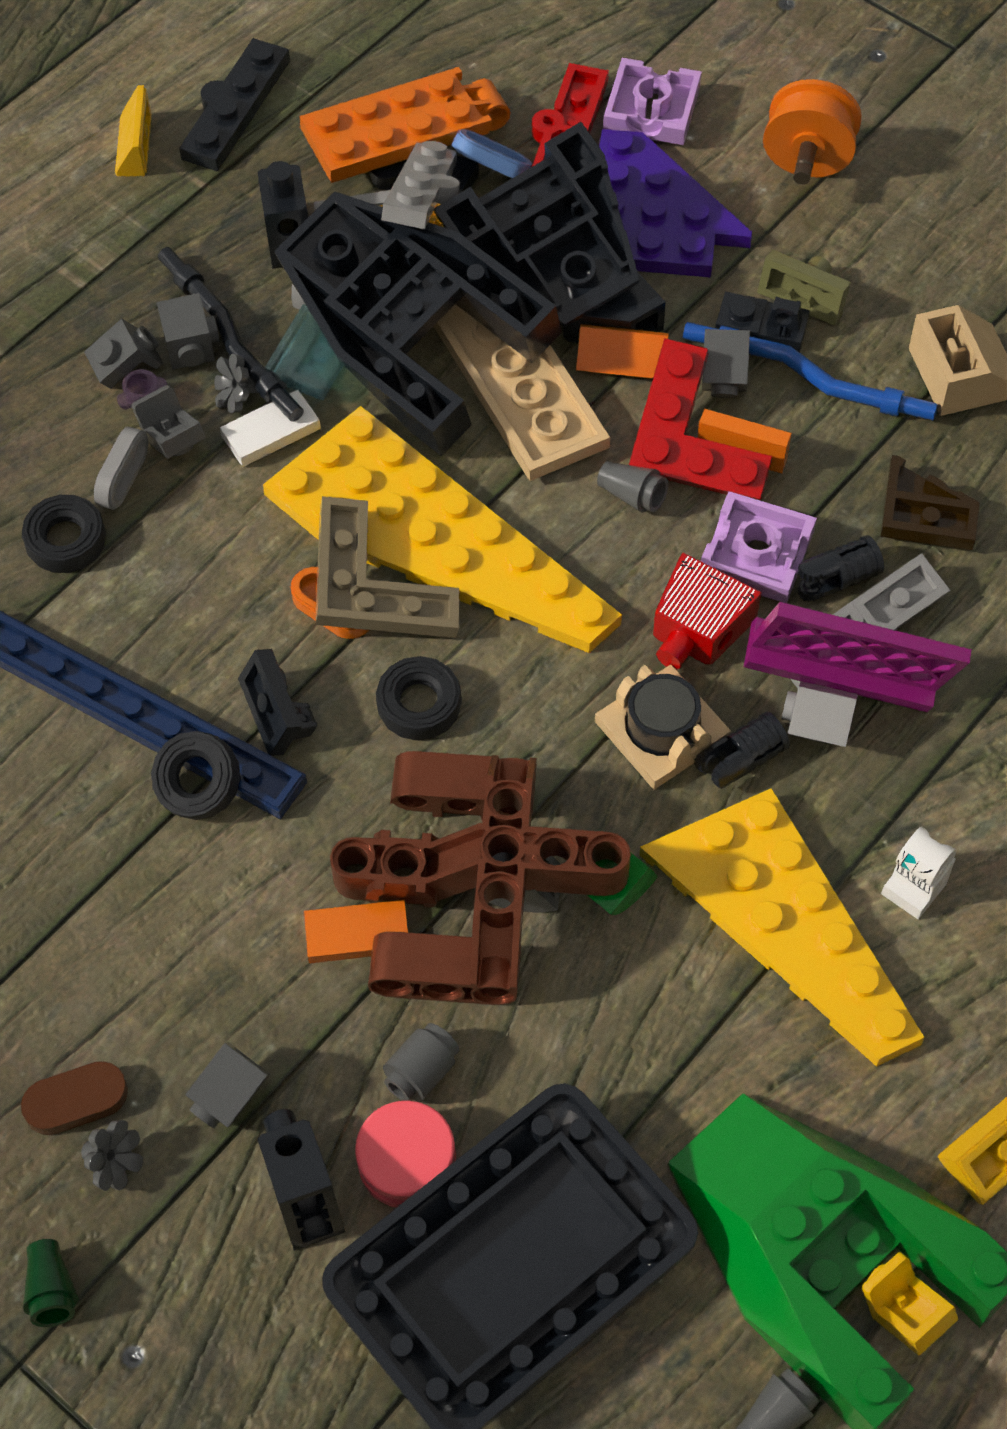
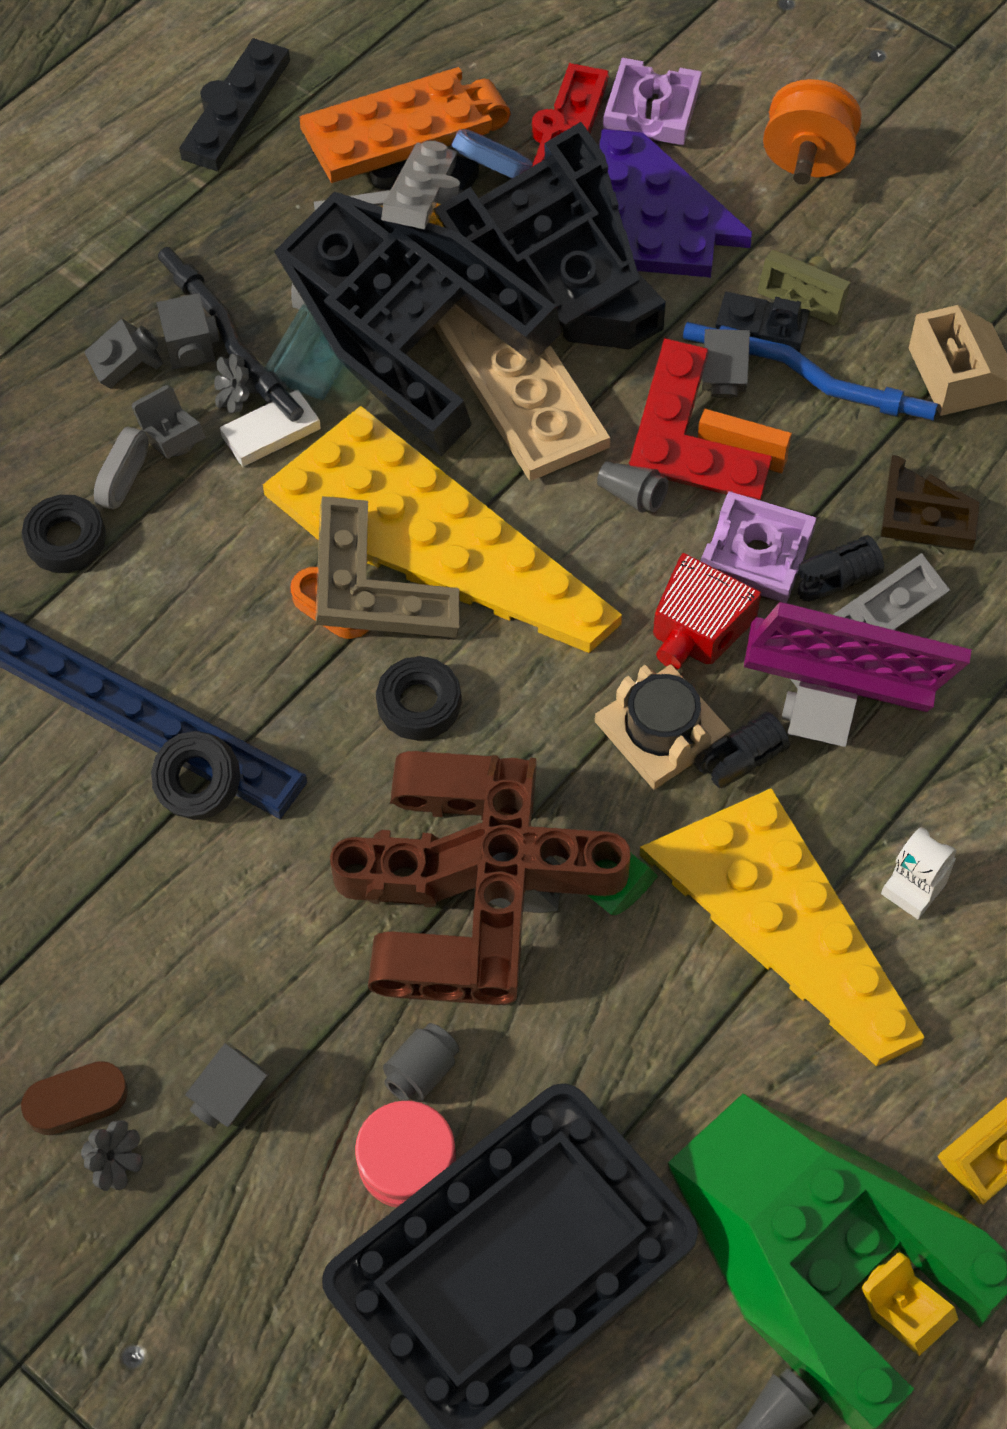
(48, 1286): dark green cone -> none
(134, 135): yellow slope -> none
(136, 383): clear purple plate -> none
(270, 704): black hinge -> none
(281, 199): black torso -> none
(299, 1179): black torso -> none
(350, 930): orange tile -> none
(619, 351): orange tile -> none

